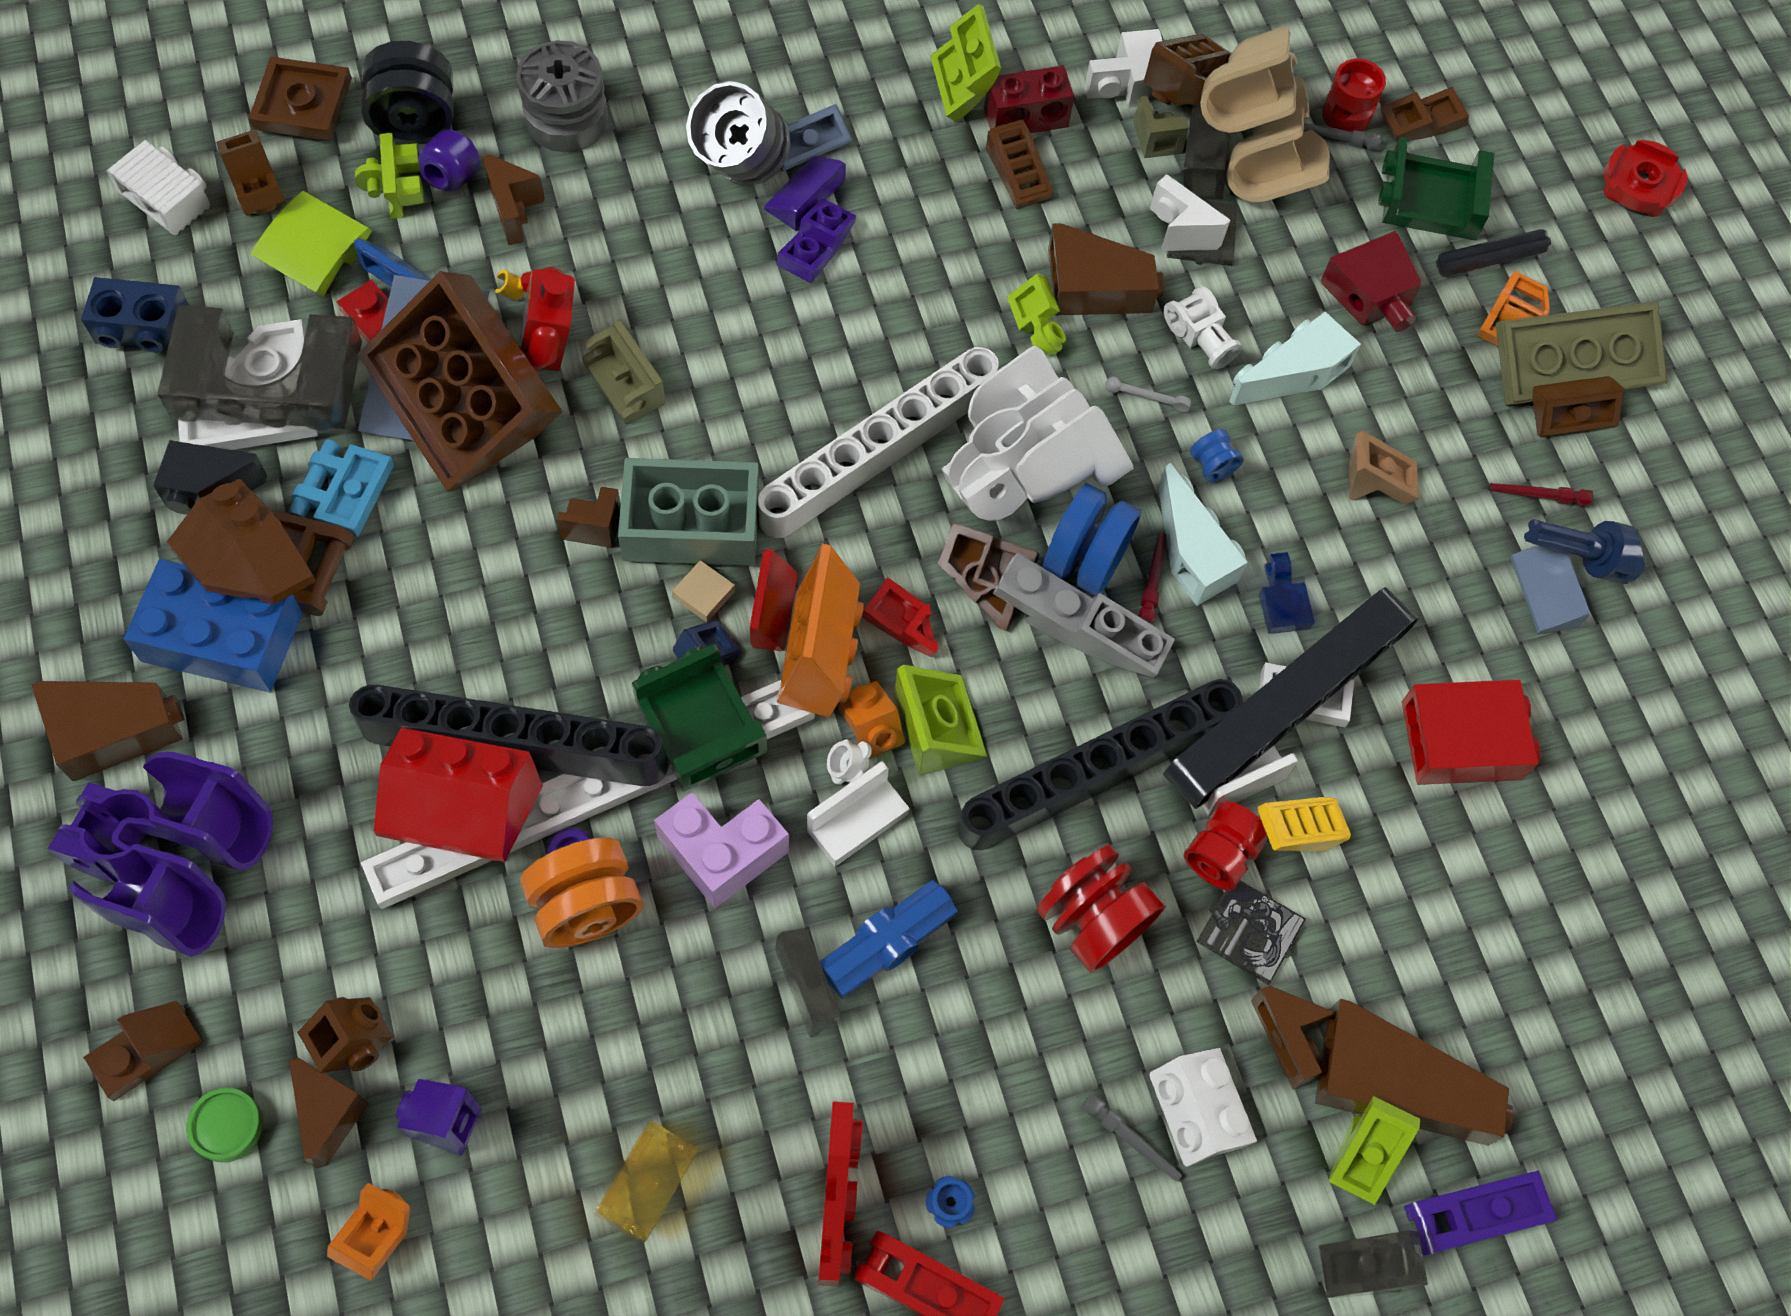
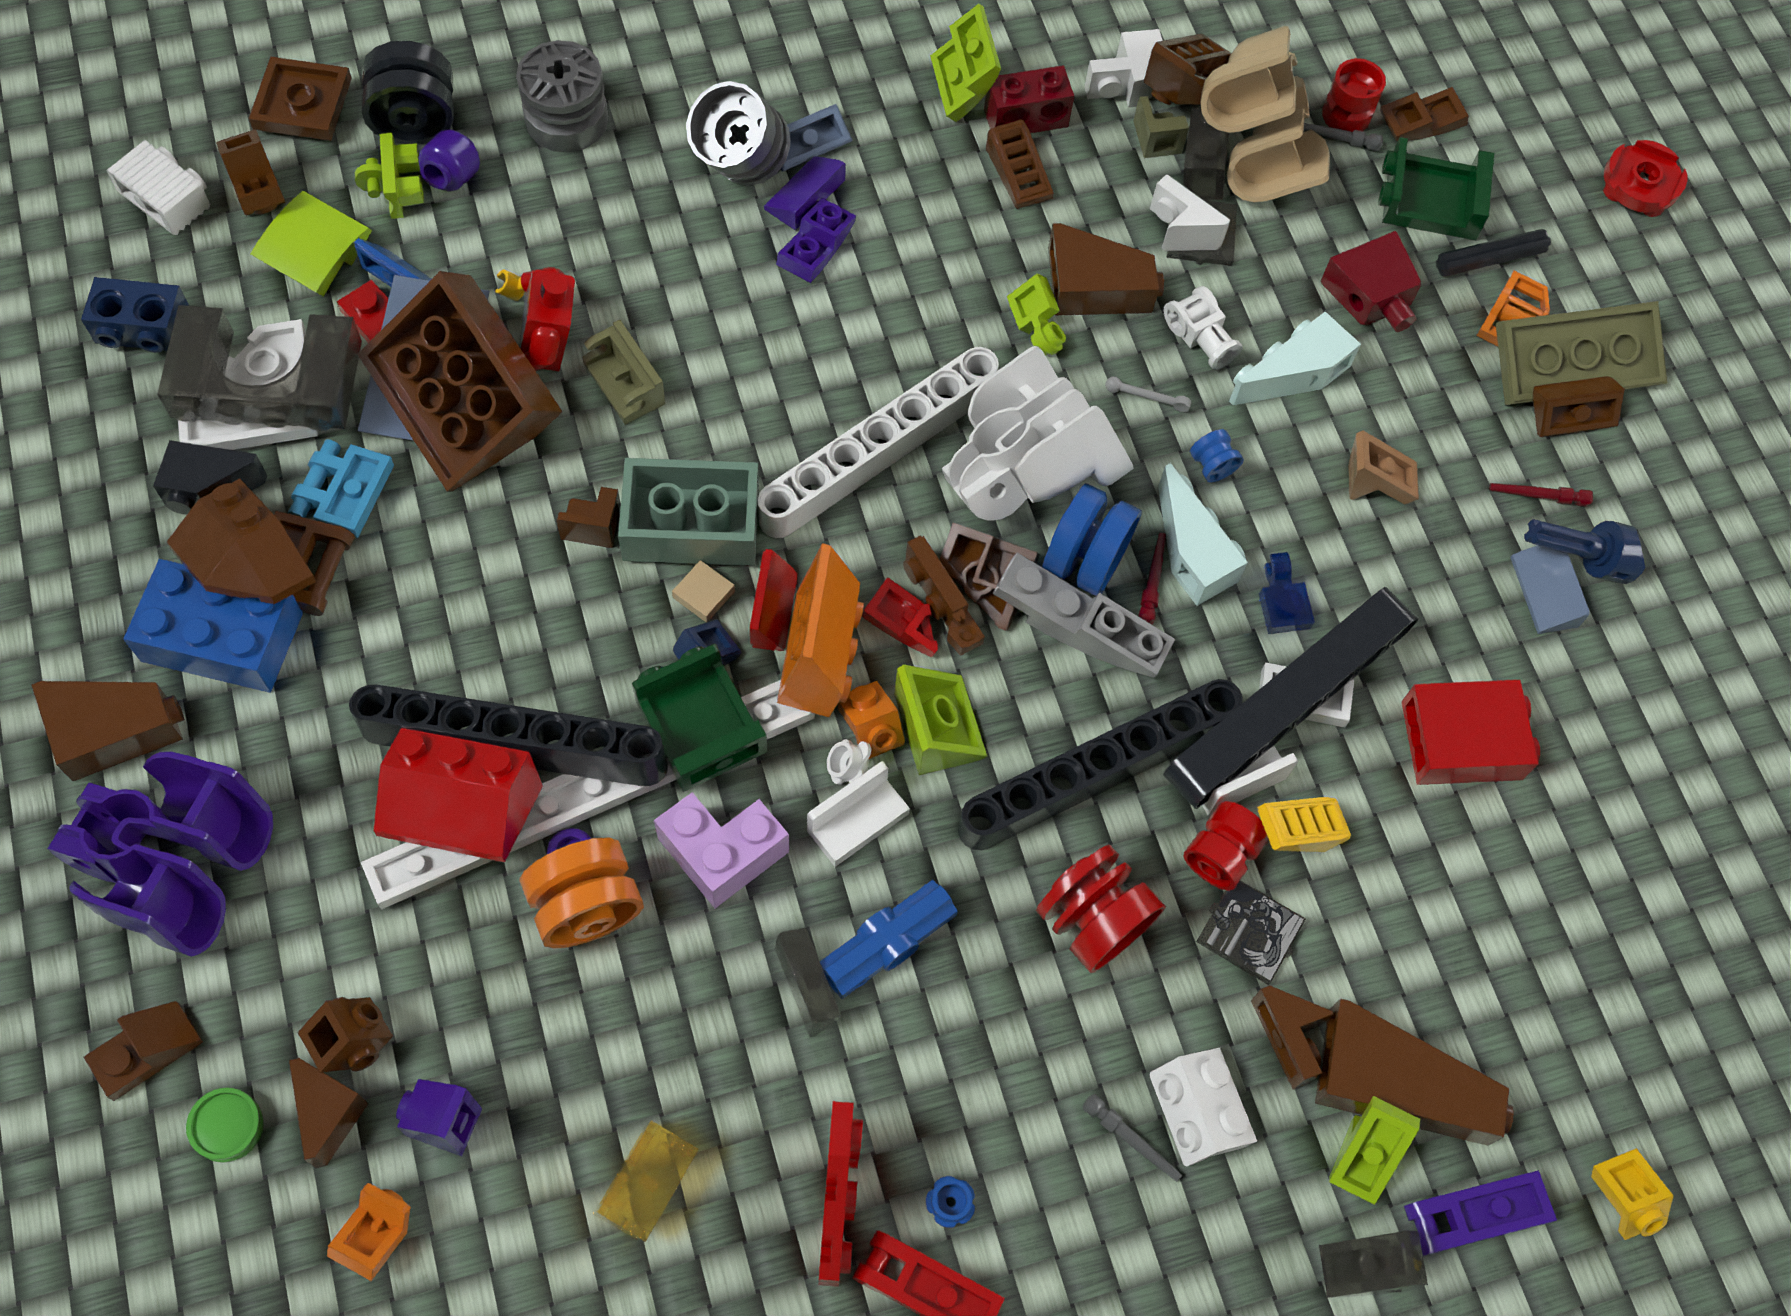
(512, 191): reddish brown slope -> none
(942, 595): none -> reddish brown hinge
(1634, 1193): none -> yellow bracket

